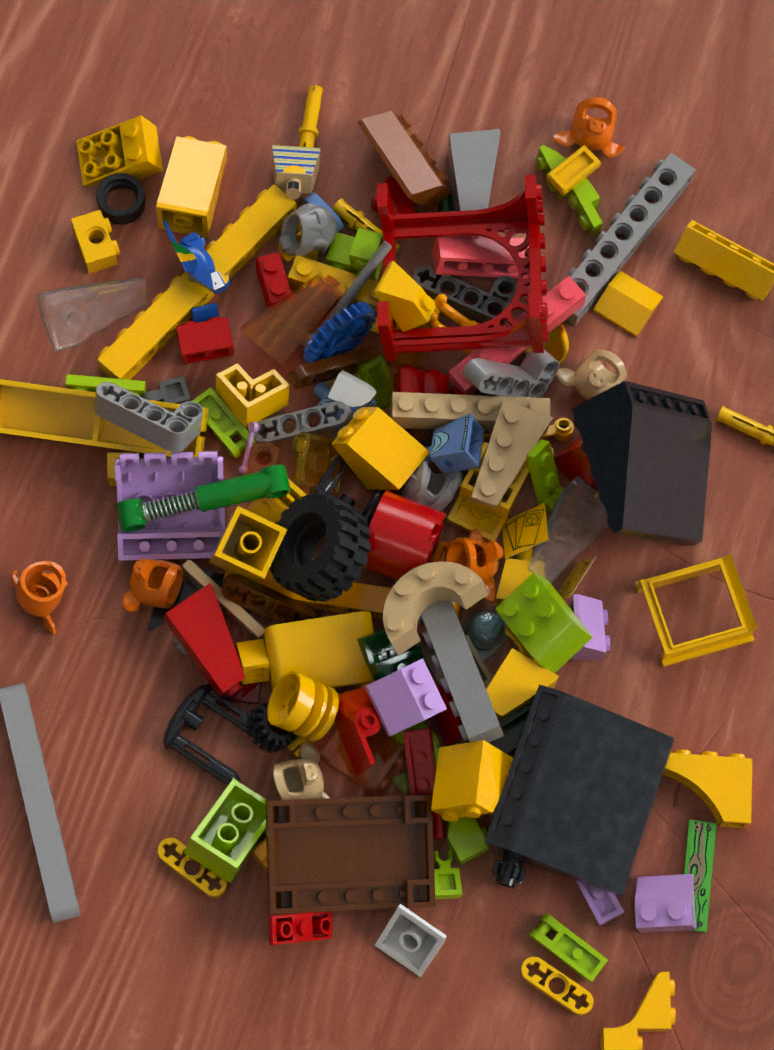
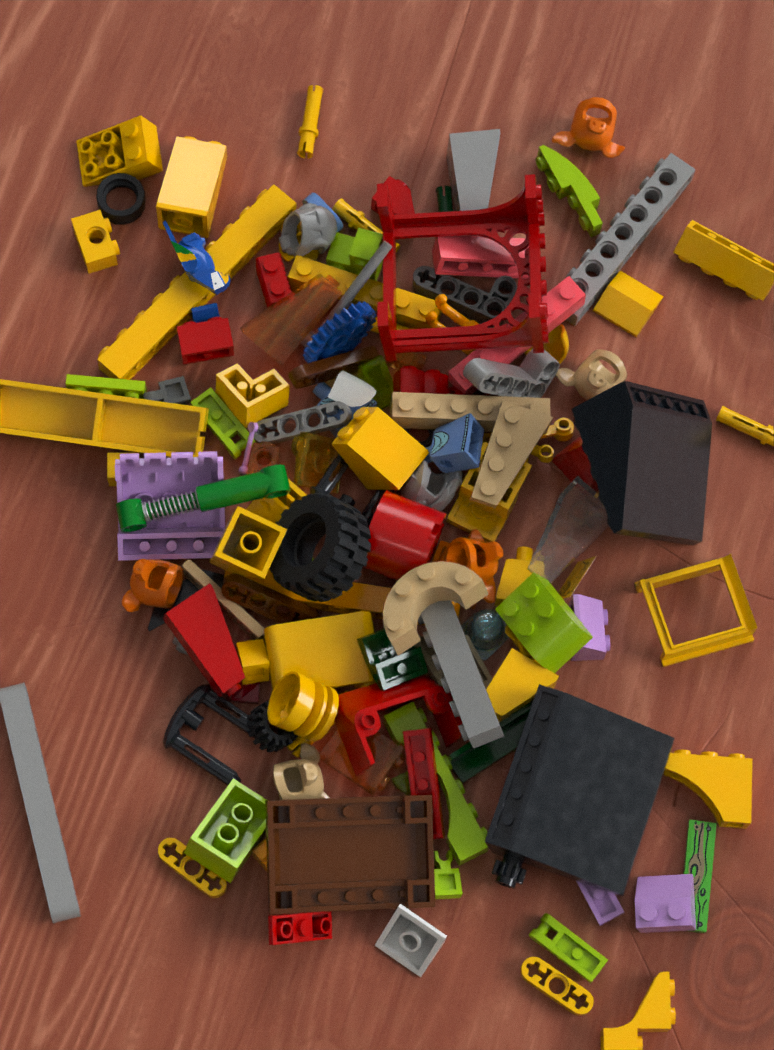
(40, 592): orange piece -> none
(82, 310): clear wedge -> none
(148, 420): light grey beam -> none
(295, 169): tan torso -> none
(405, 697): lavender slope -> none
(406, 158): slope -> none
(406, 298): yellow slope -> none
(469, 780): yellow slope -> none
(525, 531): yellow sticker -> none
(544, 474): lime plate -> none
(573, 170): yellow tile -> none

